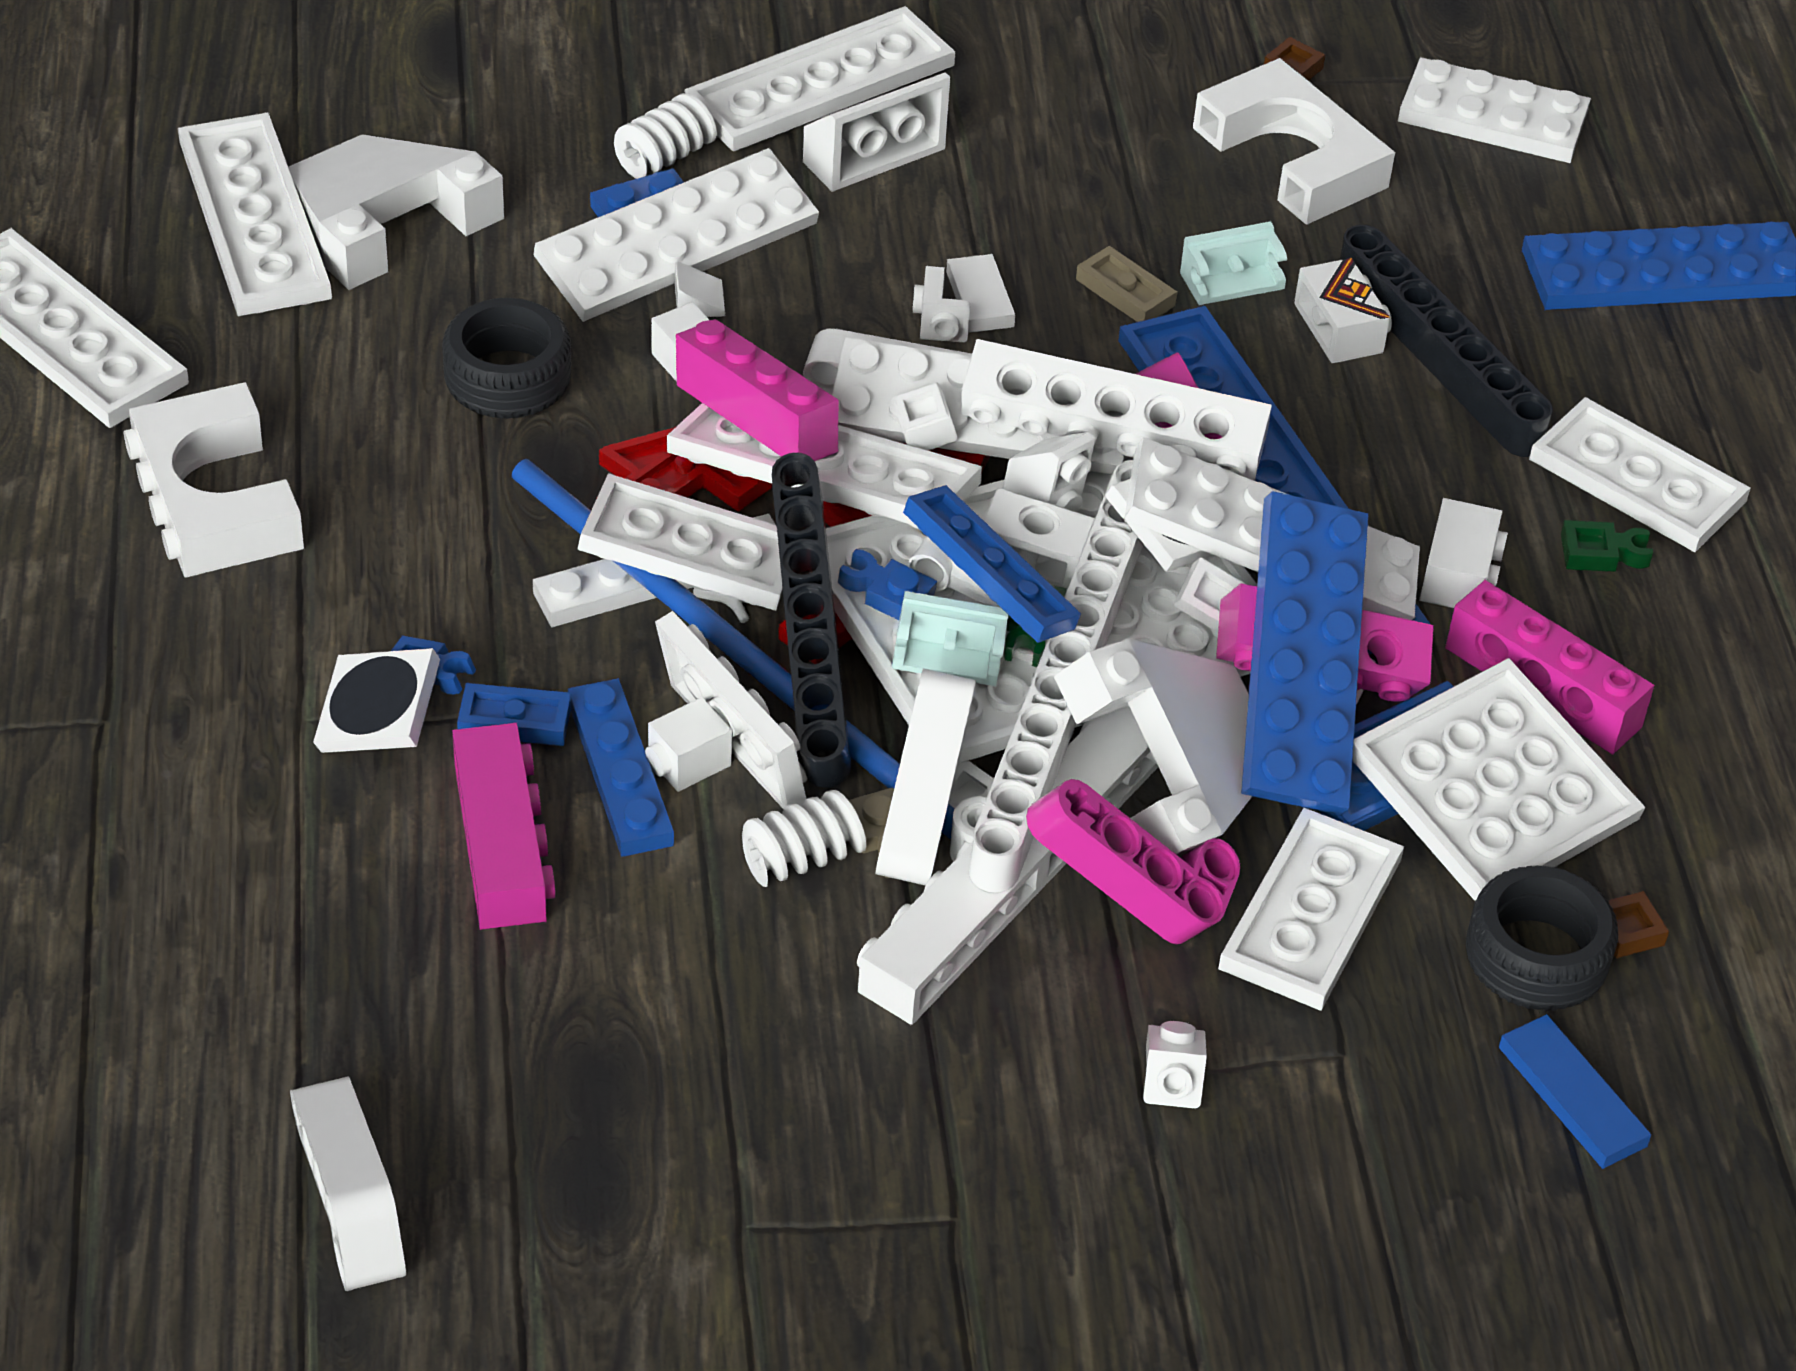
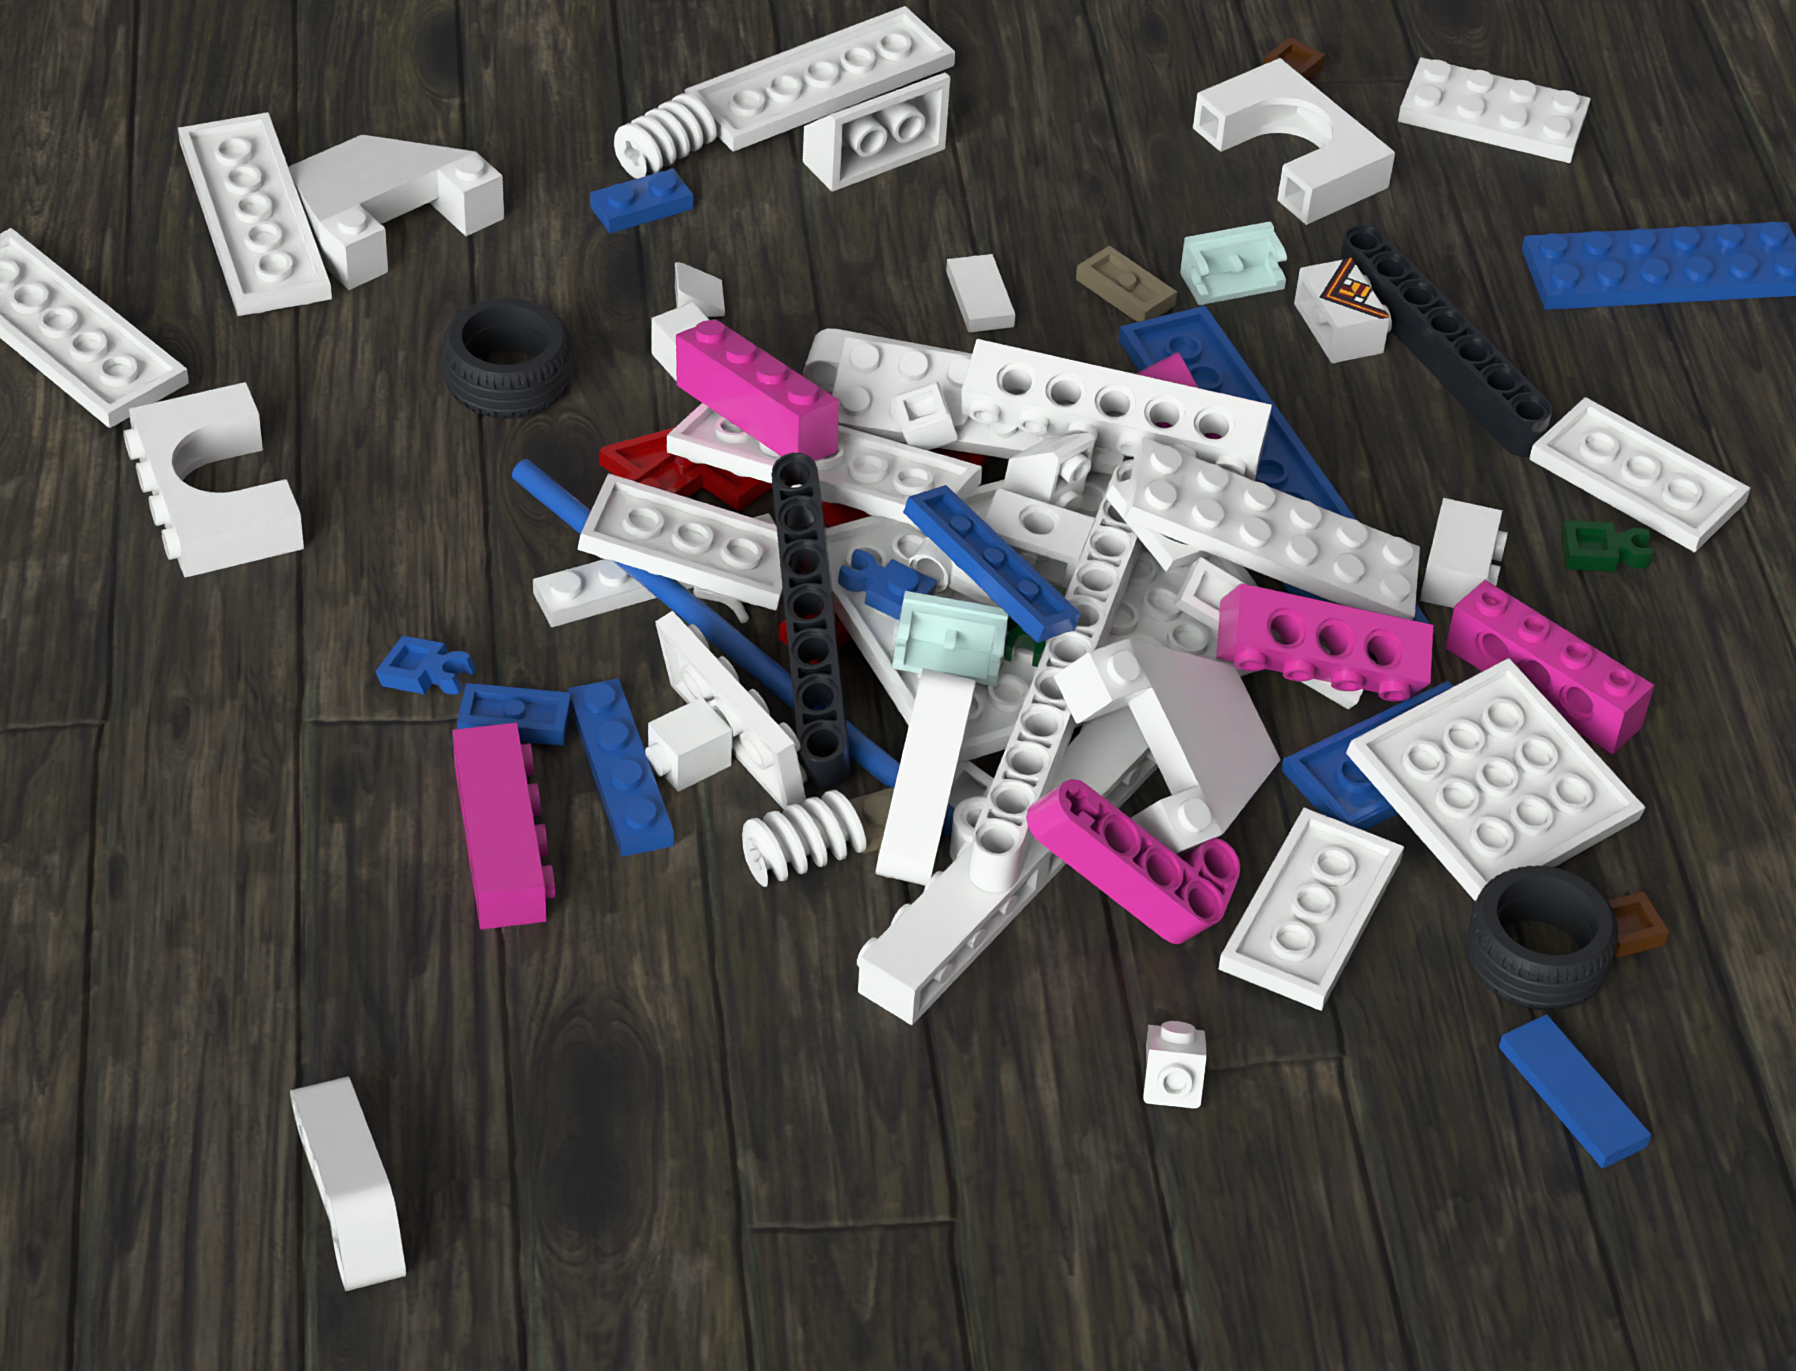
(377, 700): tile -> none
(691, 224): white plate -> none
(941, 317): white bracket -> none
(1305, 654): blue plate -> none

